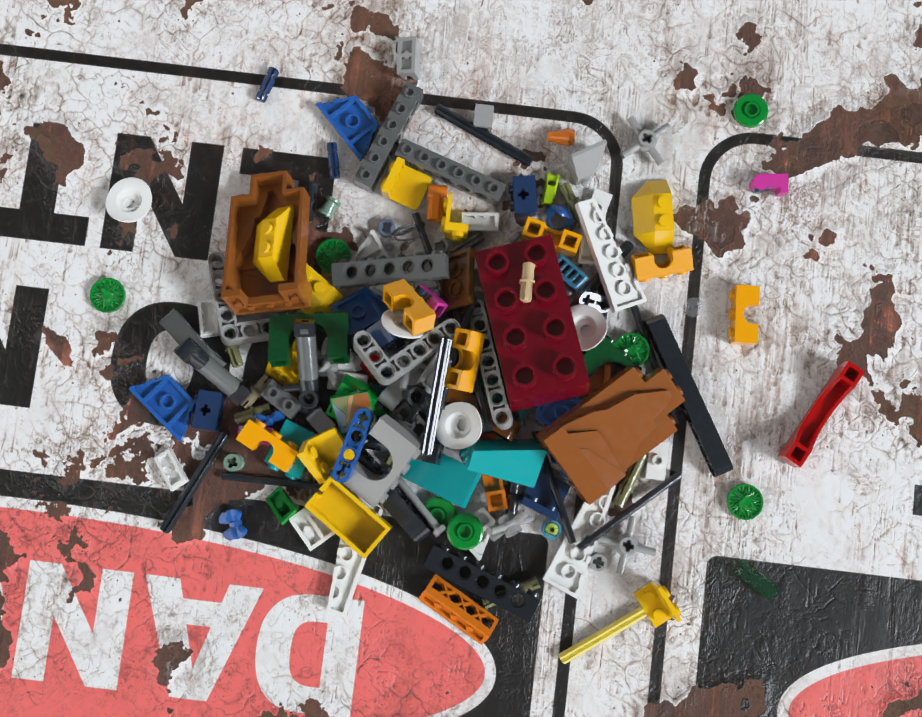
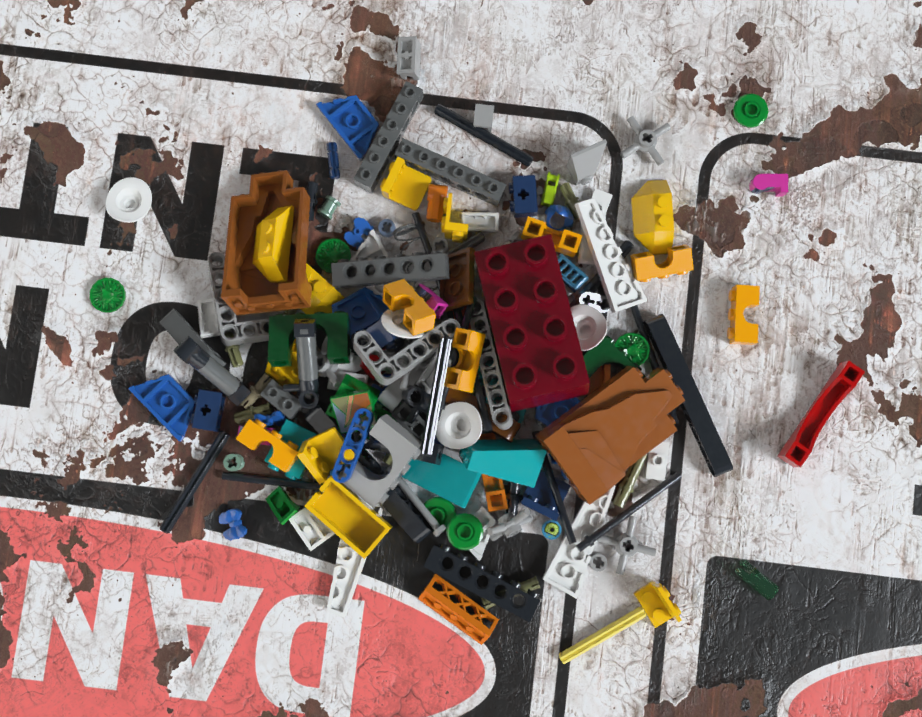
(171, 469): white plate -> none
(267, 84): dark blue axle -> none
(361, 227): none -> blue piece
(527, 282): tan axle -> none
(563, 136): orange cone -> none
(693, 307): clear tile -> none
(745, 501): green wheel -> none

